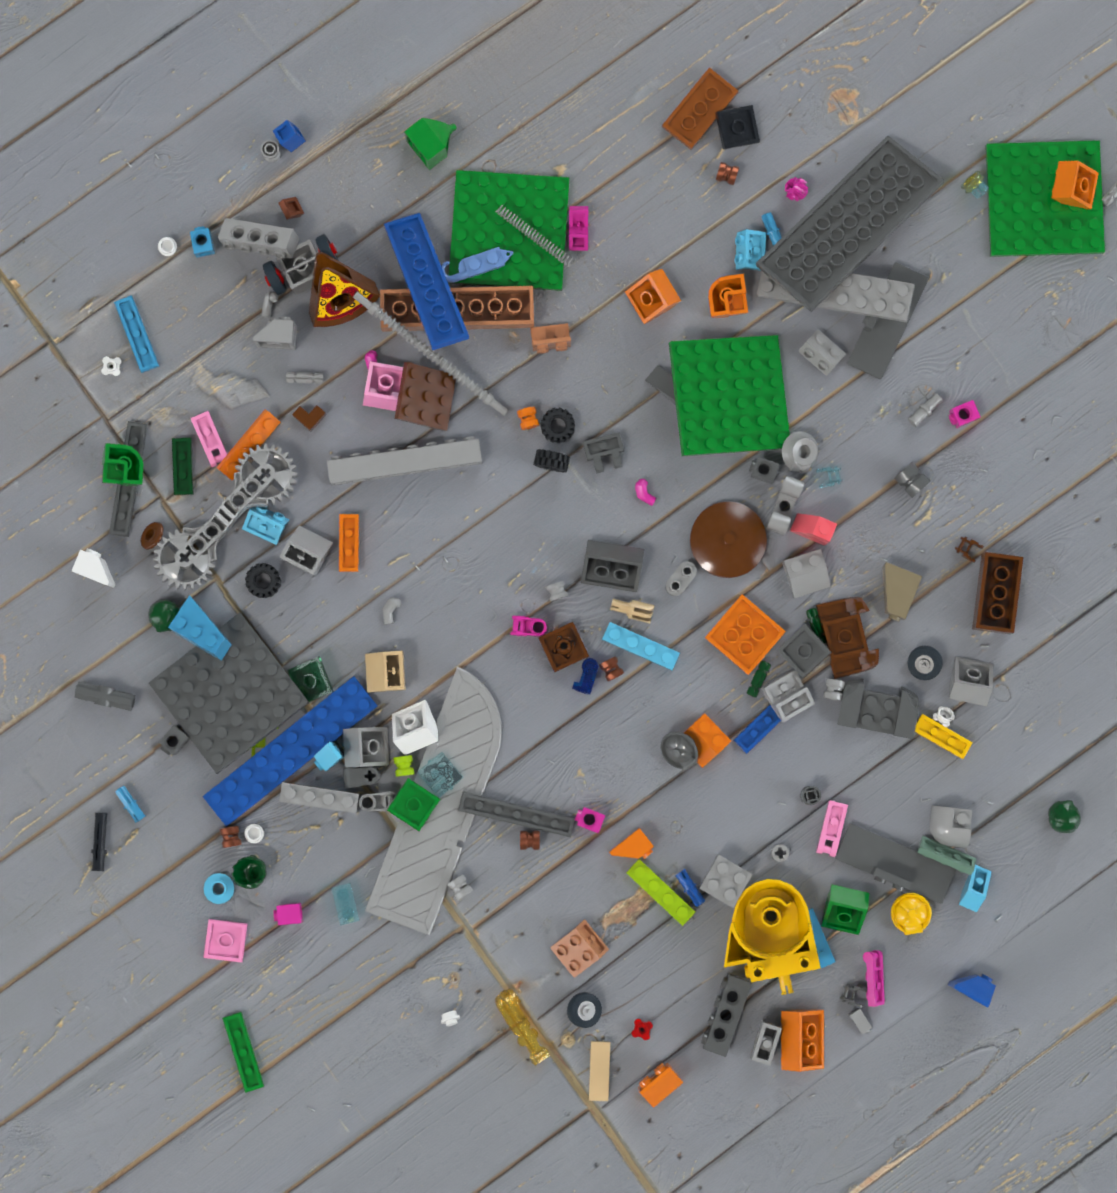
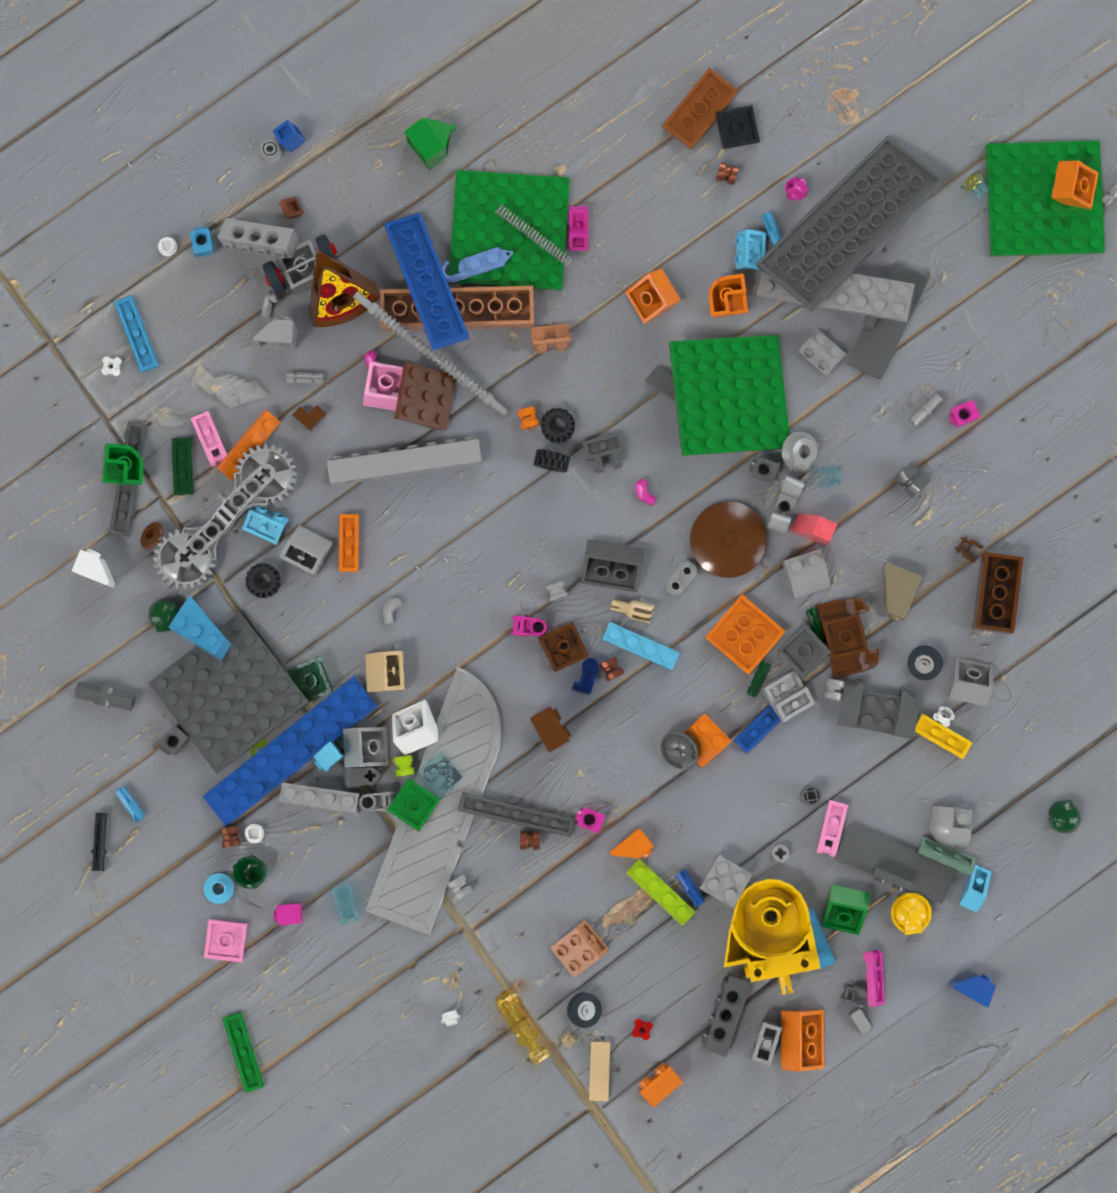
(550, 729): none -> reddish brown brick

